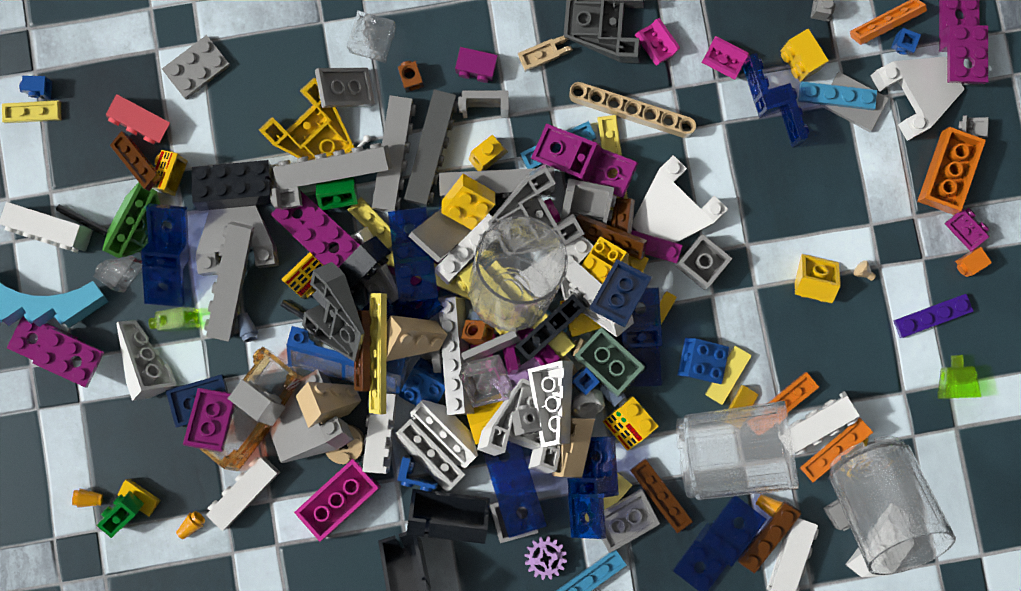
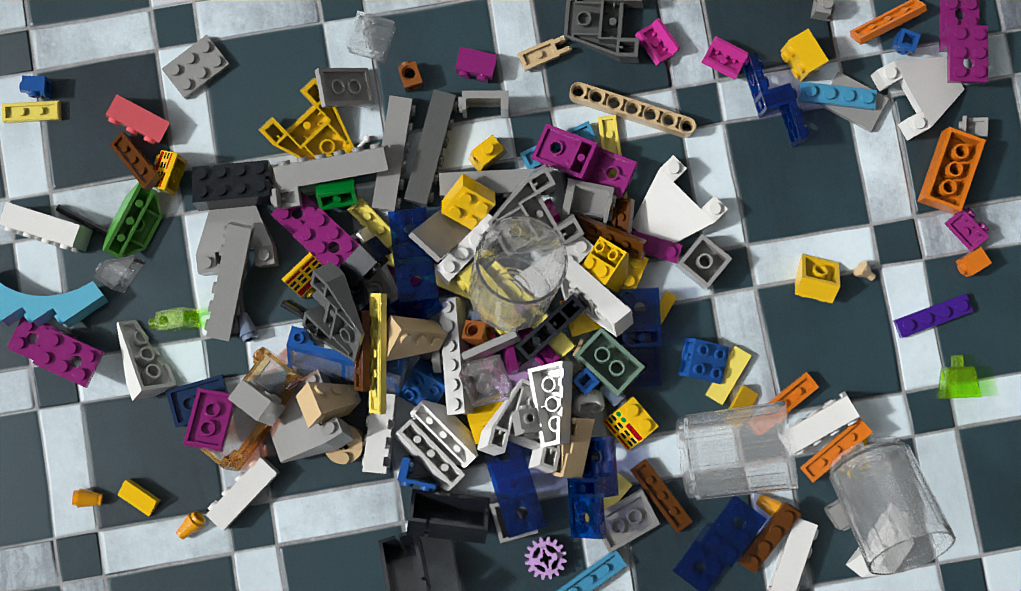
(120, 514): green brick -> none
(165, 255): clear blue bracket -> none
(337, 500): dark pink slope -> none
(620, 293): dark blue plate -> none

